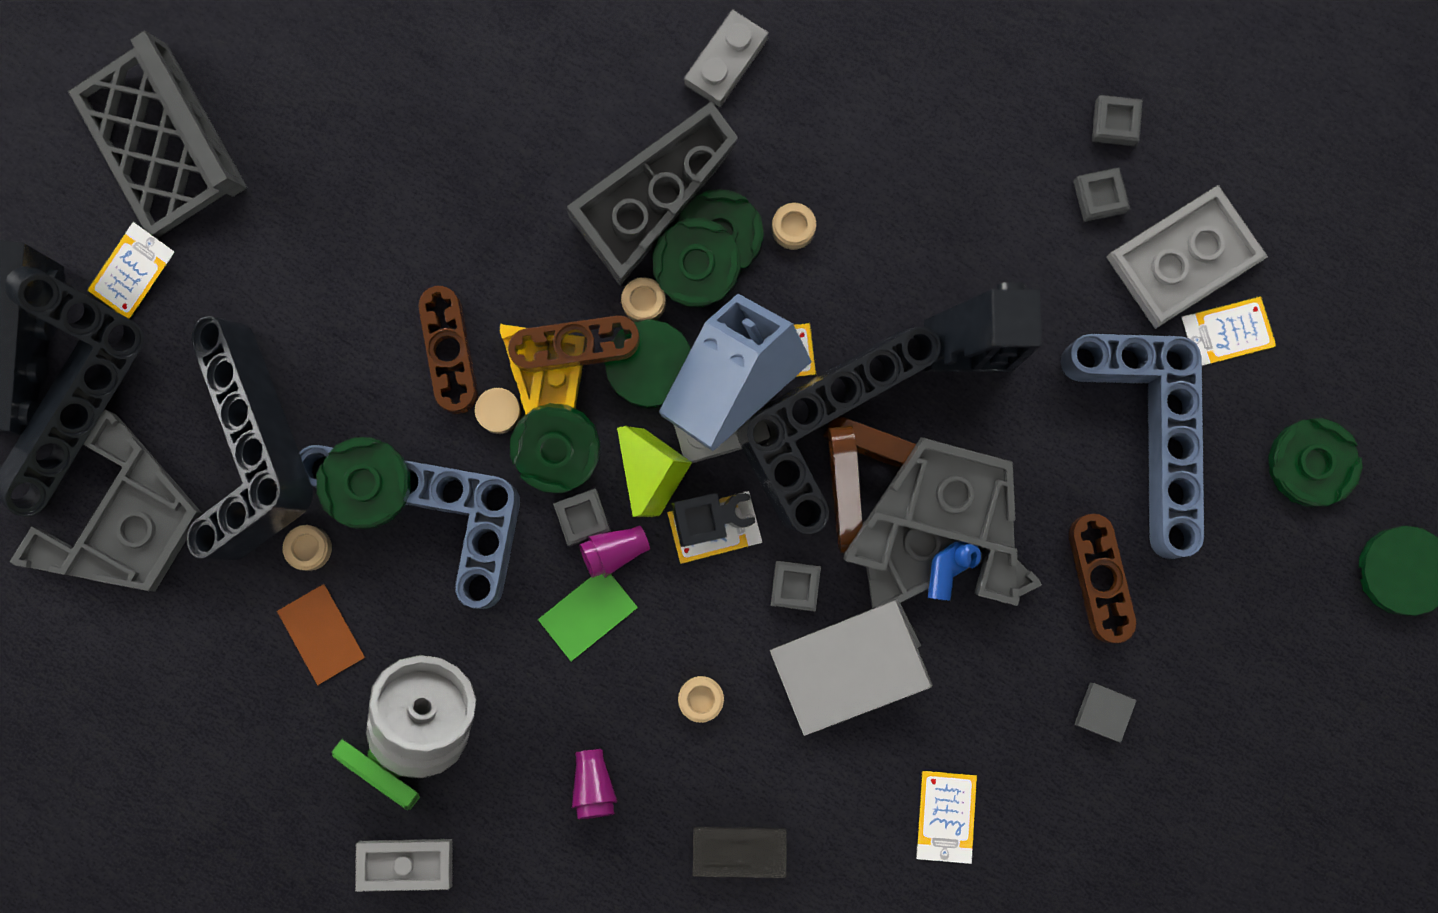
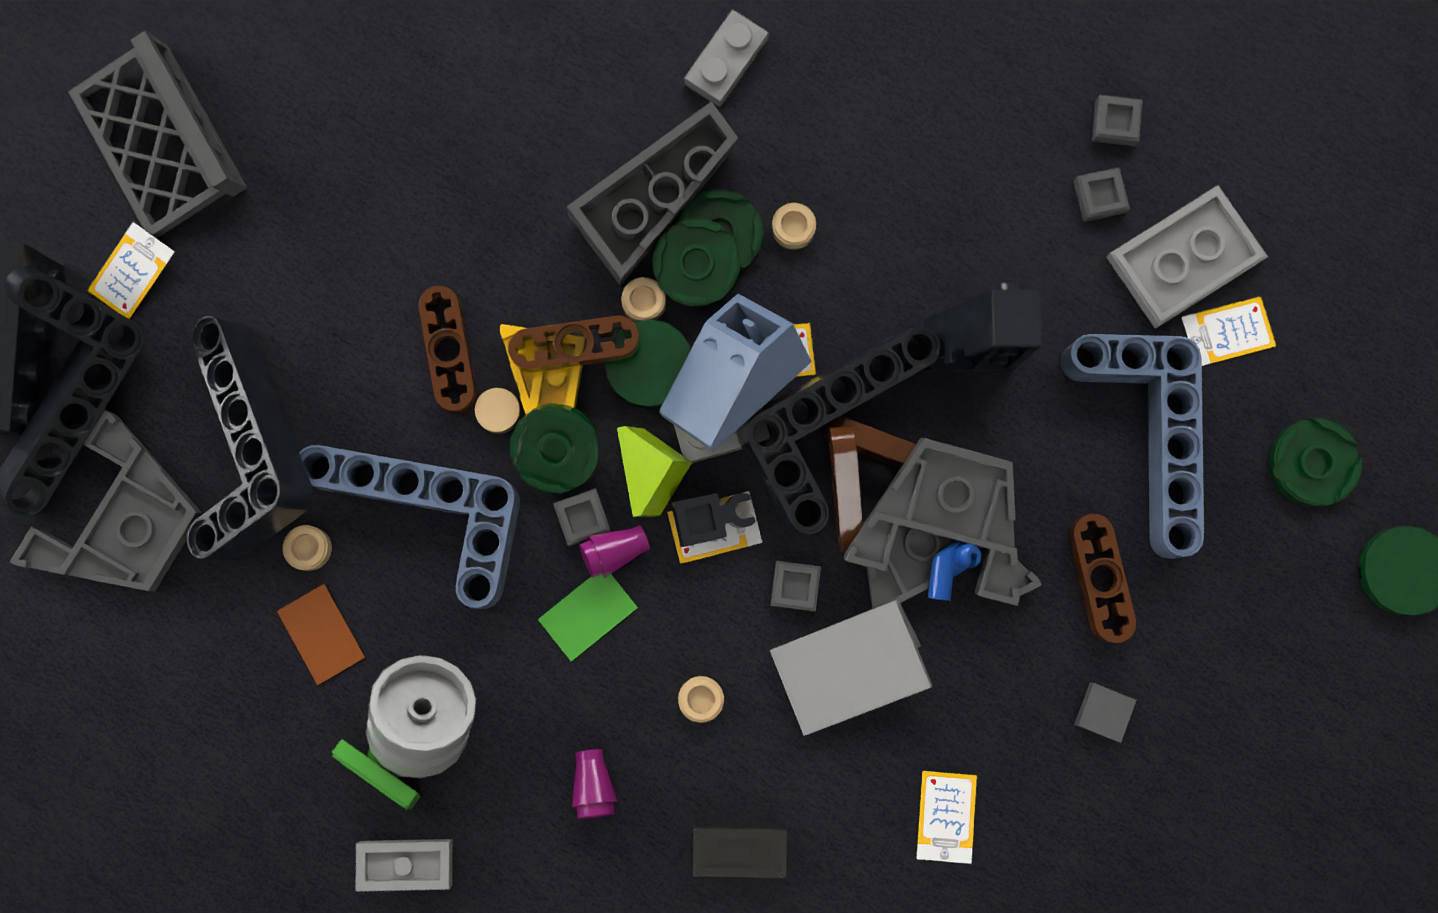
(363, 483): dark green tile -> none

